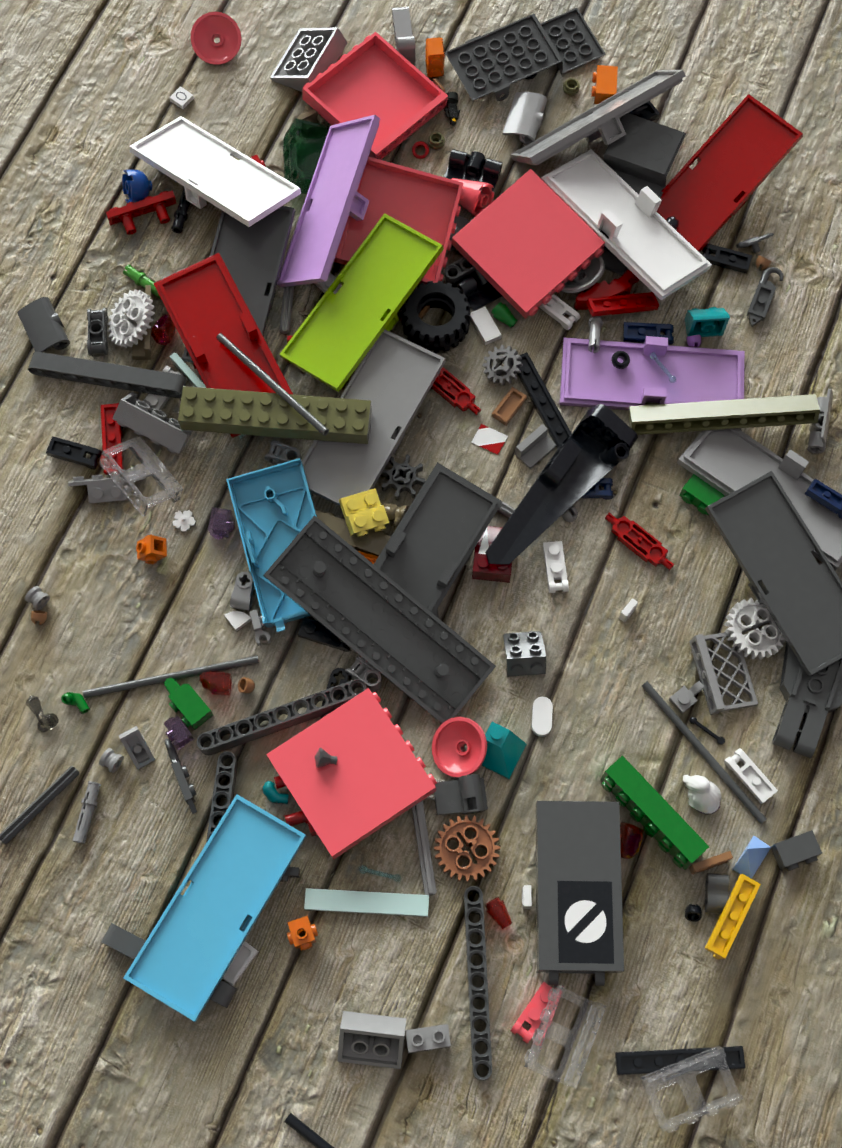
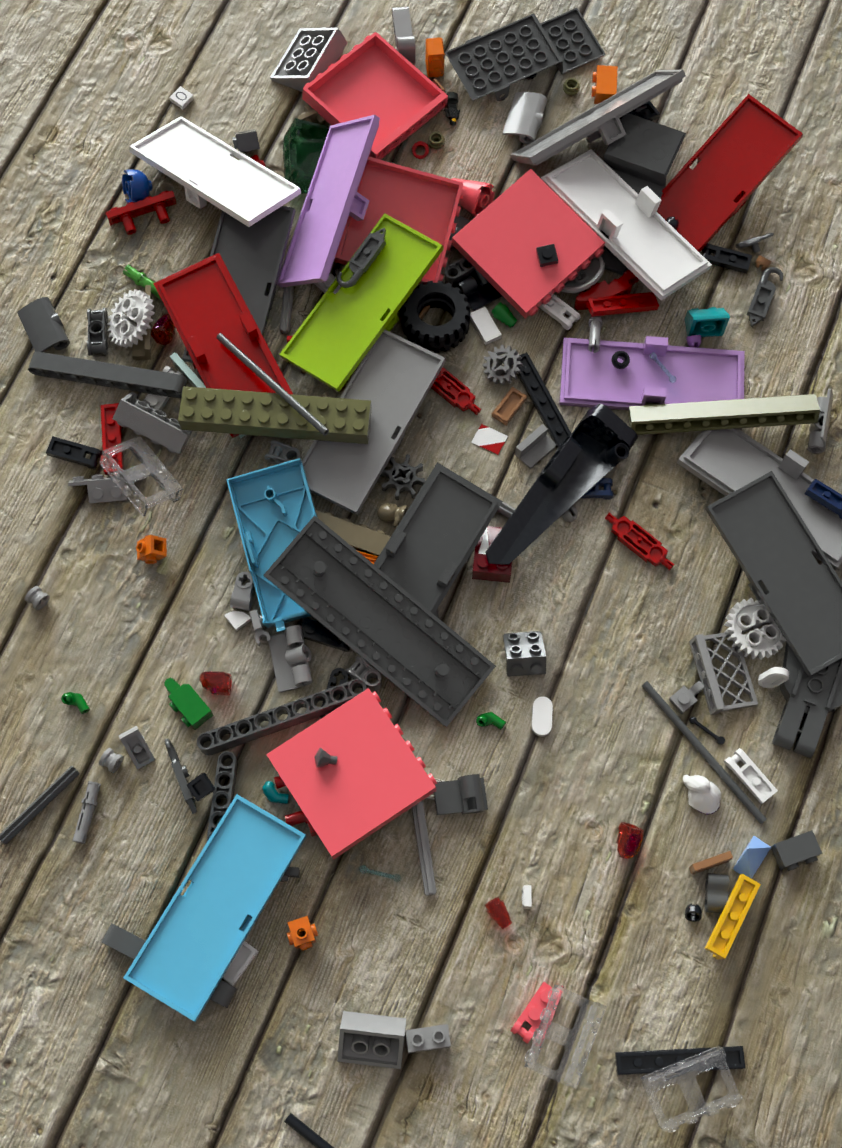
(37, 615): medium nougat hinge -> none
(49, 720): clear smoke piece -> none
(175, 675): dark grey piece -> none
(178, 732): clear purple brick -> none
(180, 214): black pin -> none
(183, 520): white plant -> none
(201, 787): none -> black plate
(213, 26): coral dish -> none
(221, 523): clear purple brick -> none
(246, 140): none -> dark grey brick
(246, 685): medium nougat hinge -> none
(291, 659): none -> light grey panel
(363, 513): light yellow plate -> none
(364, 257): none -> dark grey plate
(366, 902): light aqua tile -> none
(449, 747): coral dish -> none
(450, 857): nougat gear -> none
(473, 167): black panel -> none
(473, 992): dark grey beam -> none
(490, 719): none -> green arm
(503, 750): teal slope -> none
(547, 255): none -> black plate
(555, 566): white plate -> none
(579, 889): dark grey piece -> none
(628, 610): white tile -> none
(638, 331): dark blue plate -> none
(653, 813): green brick -> none
(699, 494): green hinge -> none
(773, 677): none -> white tile

